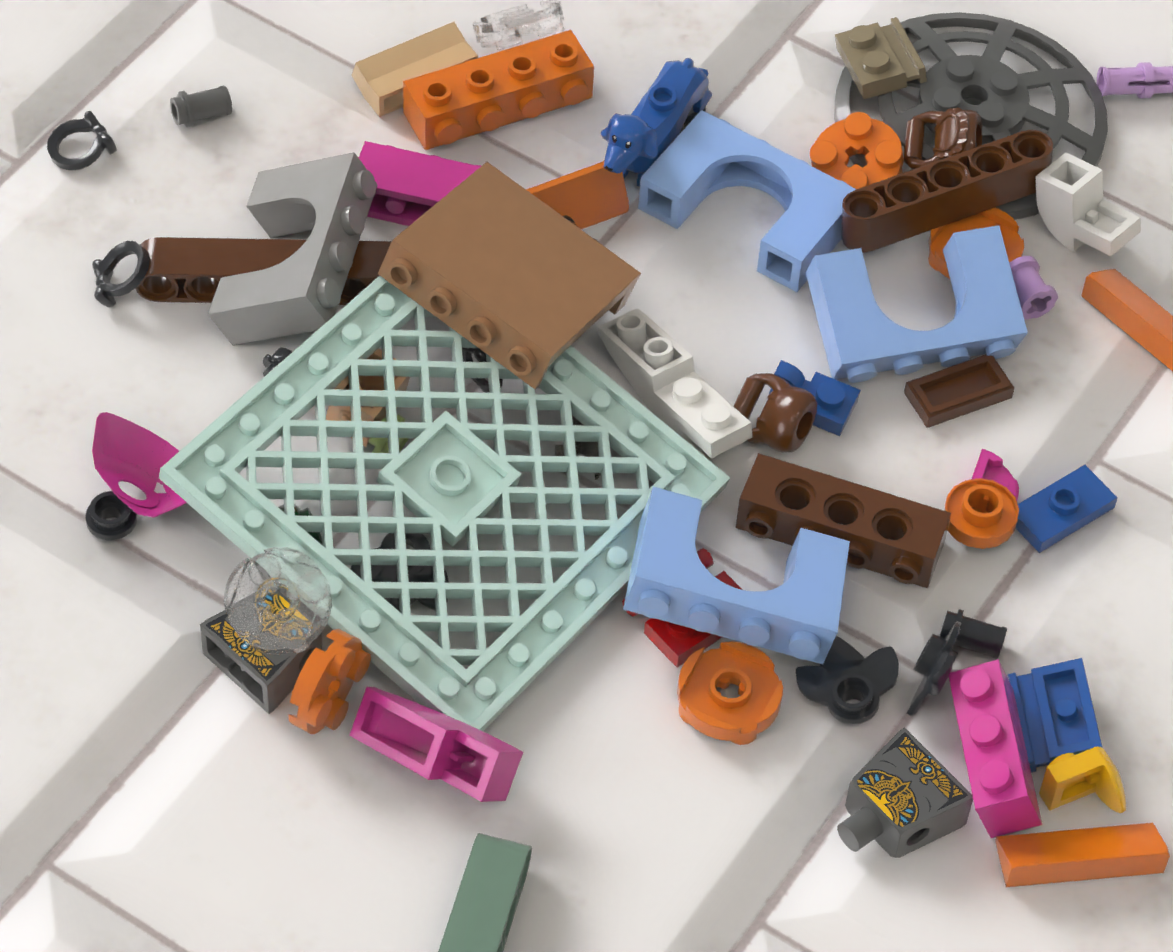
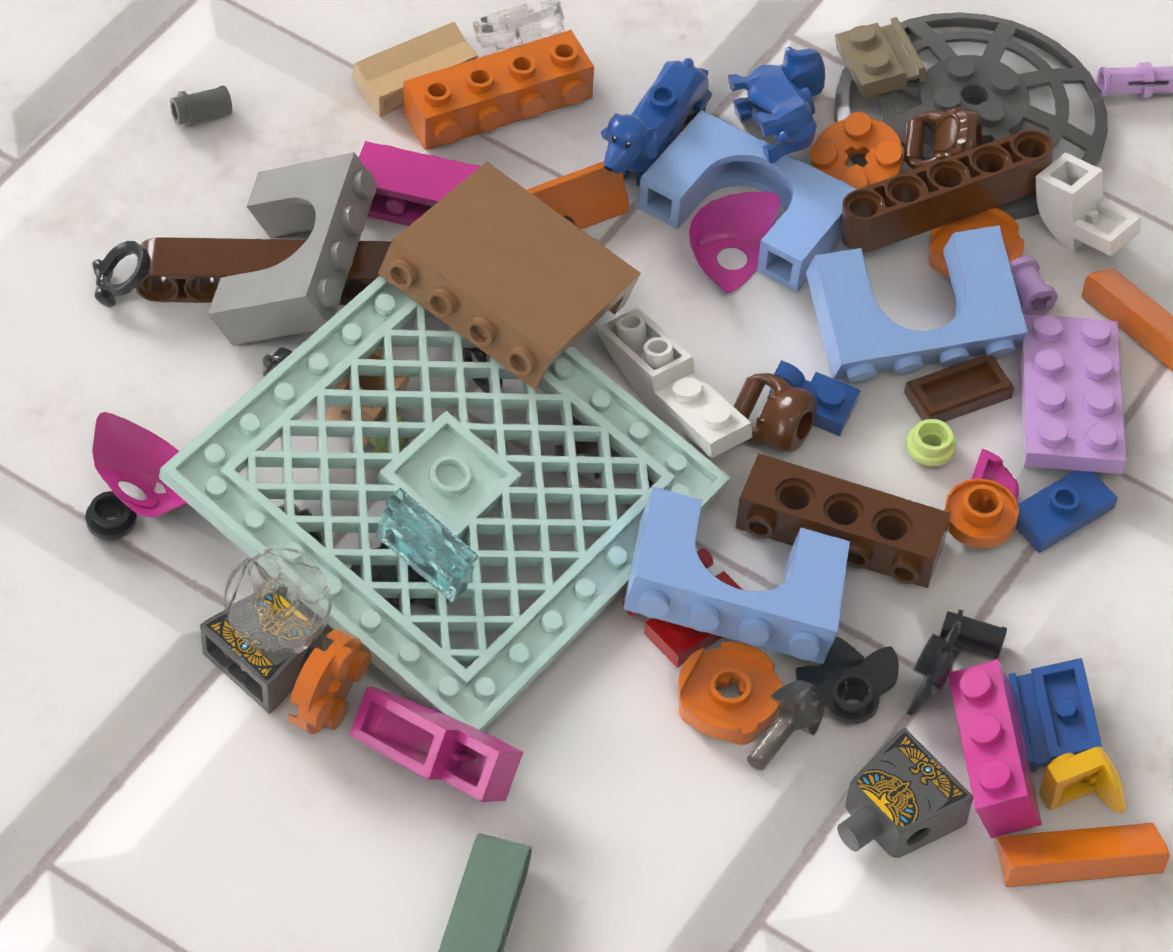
(87, 124): black piece -> none
(426, 545): none -> clear light blue plate
(736, 223): none -> dark pink piece
(783, 100): none -> blue animal
(791, 718): none -> clear smoke bar
(931, 433): none -> yellowish green plate
(1072, 395): none -> lavender plate

